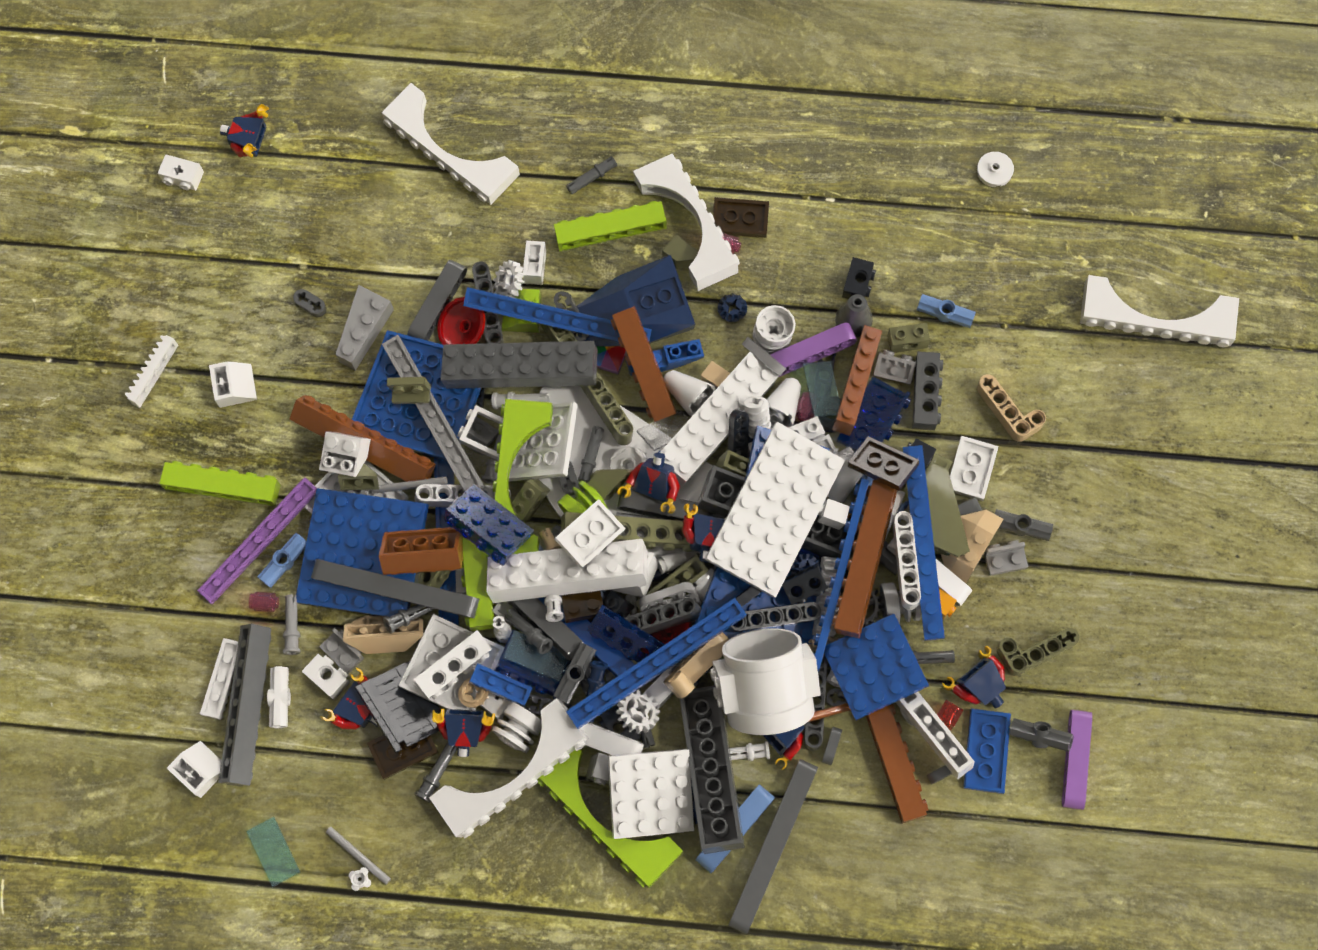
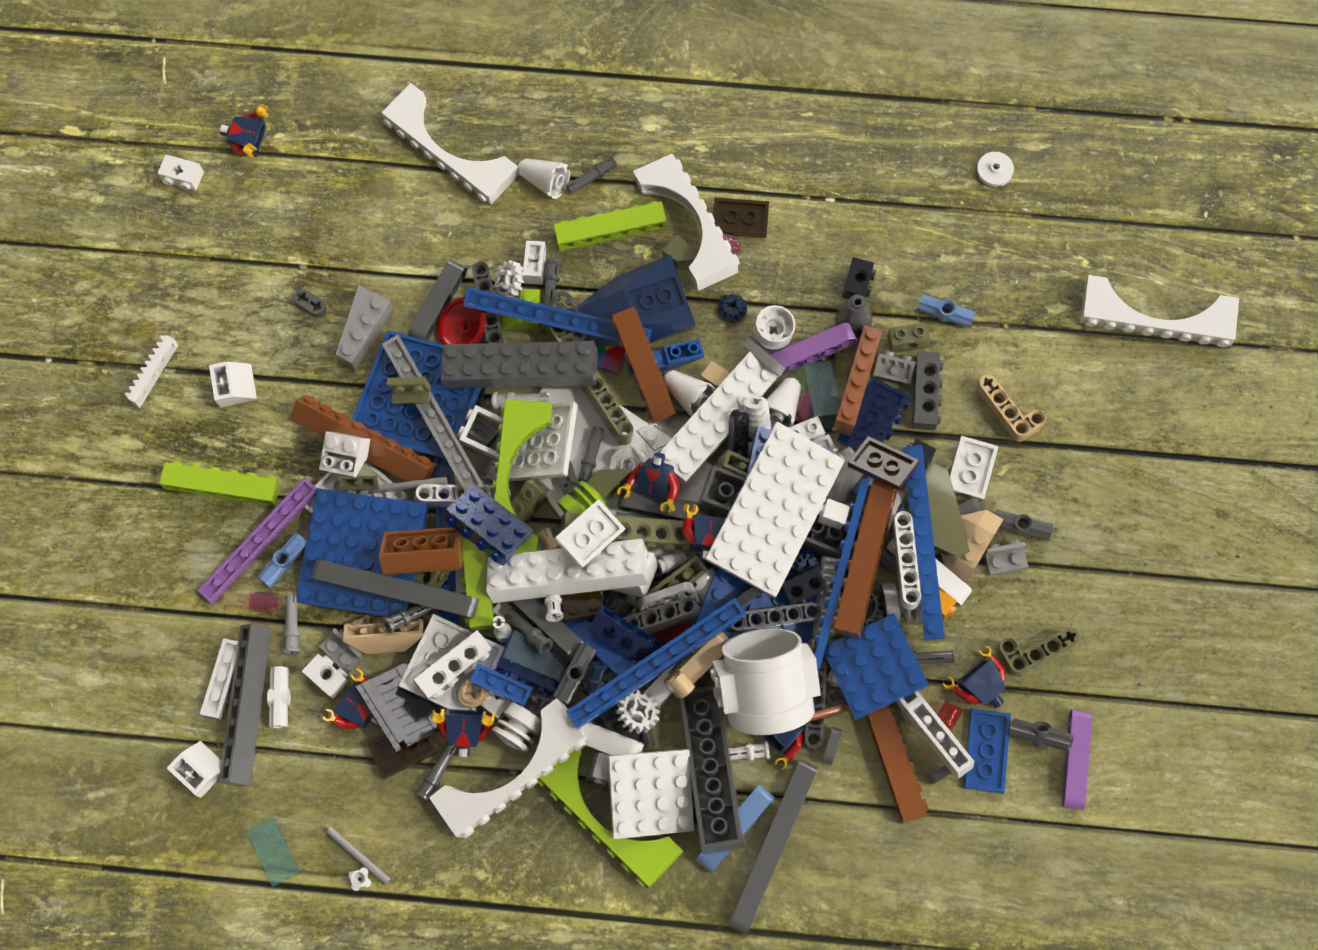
(545, 175): none -> white cone
(551, 278): none -> dark grey pin

